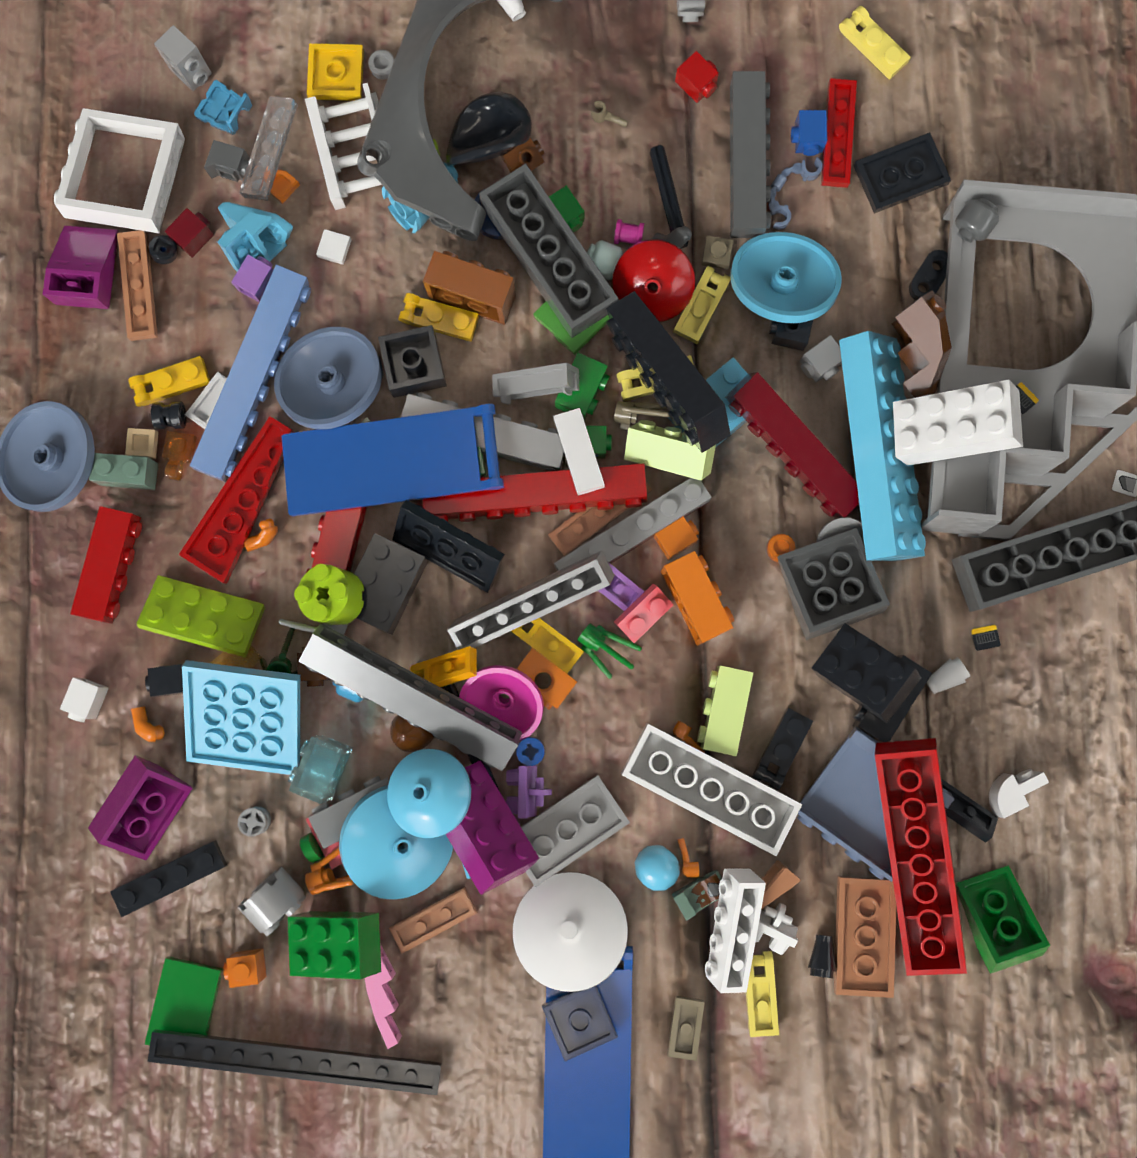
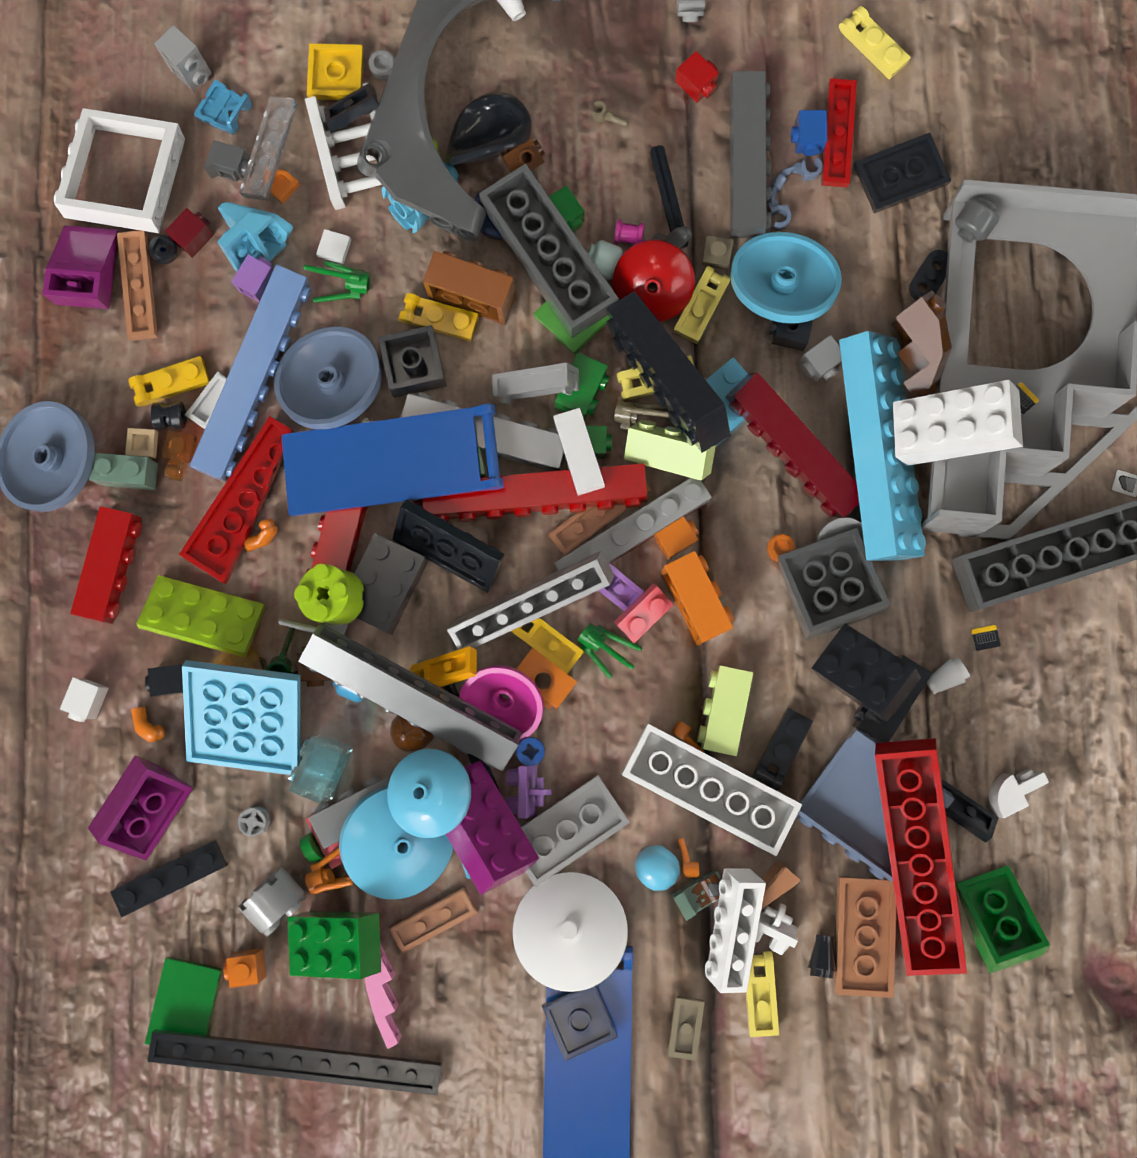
(351, 107): none -> black plate
(355, 280): none -> green plant

